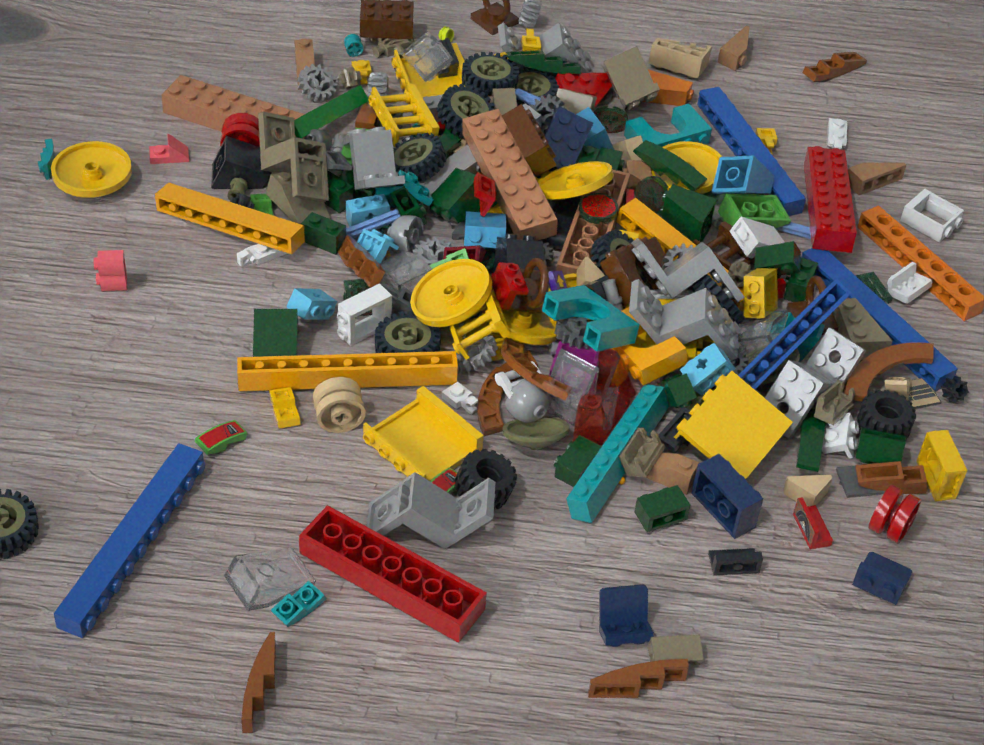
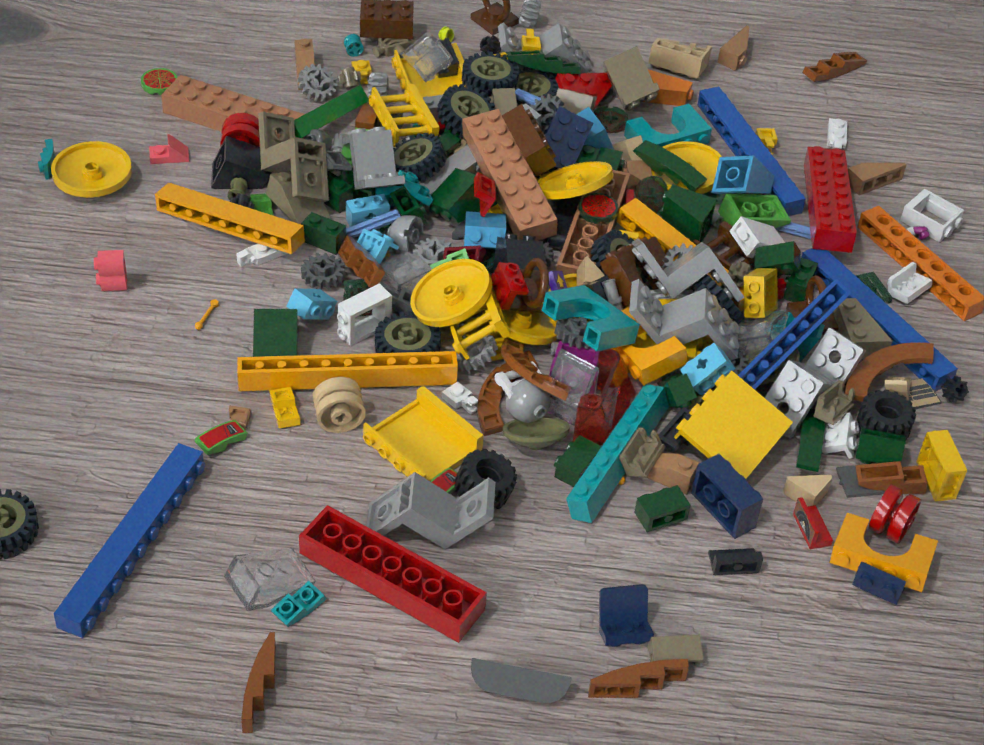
(157, 80): none -> tile
(214, 304): none -> light orange hinge
(240, 414): none -> medium nougat tile
(323, 271): none -> dark grey gear
(490, 44): none -> black gear
(519, 681): none -> dark grey brick
(852, 549): none -> light orange arch
(919, 230): none -> magenta arm

